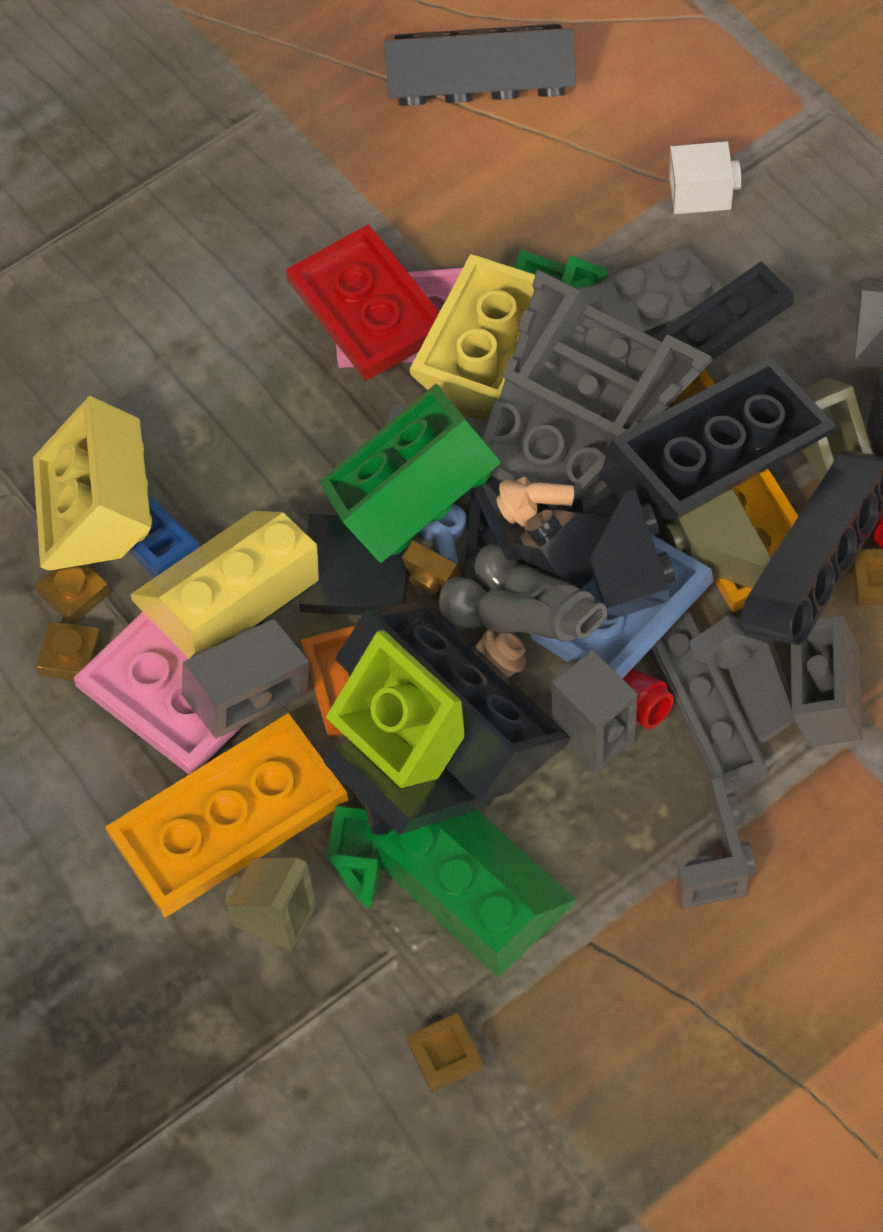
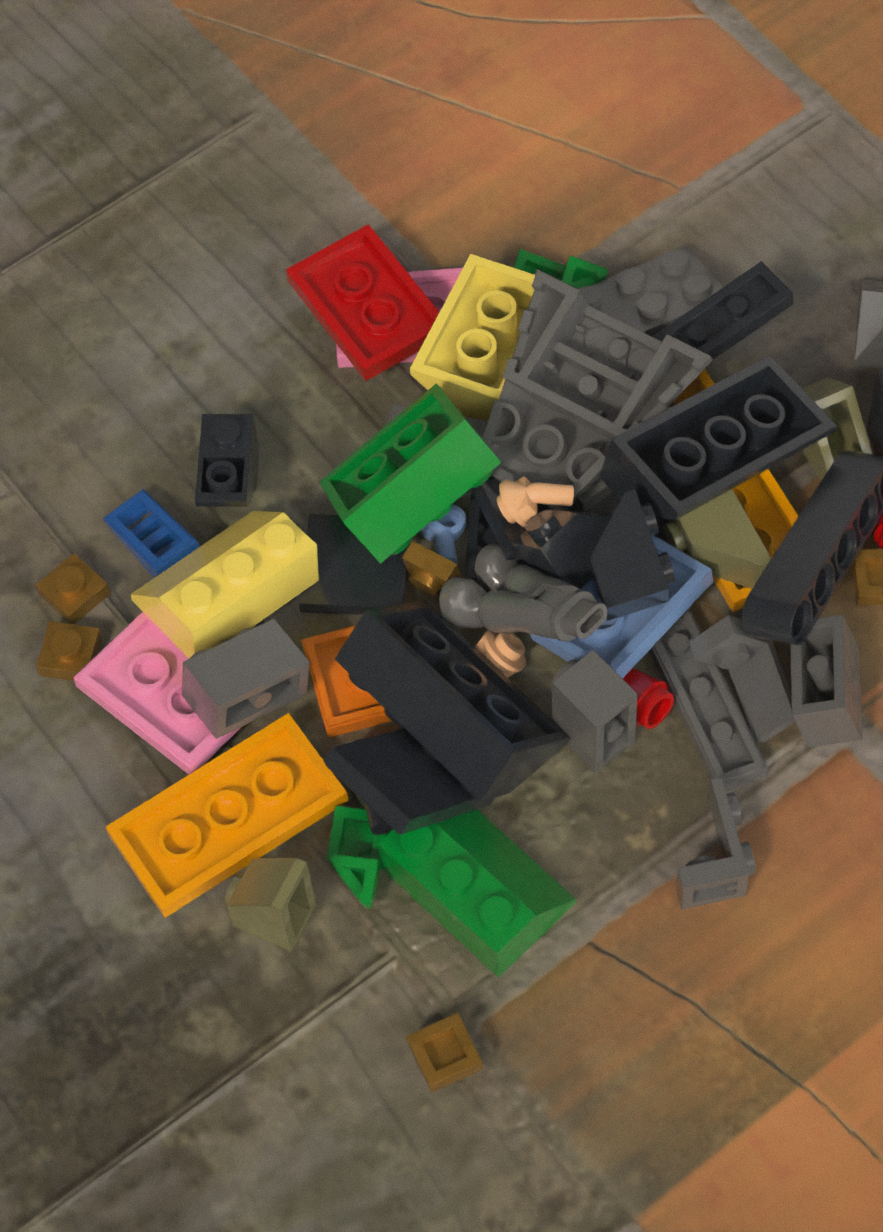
(91, 488): light yellow slope -> none
(227, 461): none -> black slope
(399, 714): lime slope -> none
(480, 61): slope -> none
(702, 177): white brick -> none

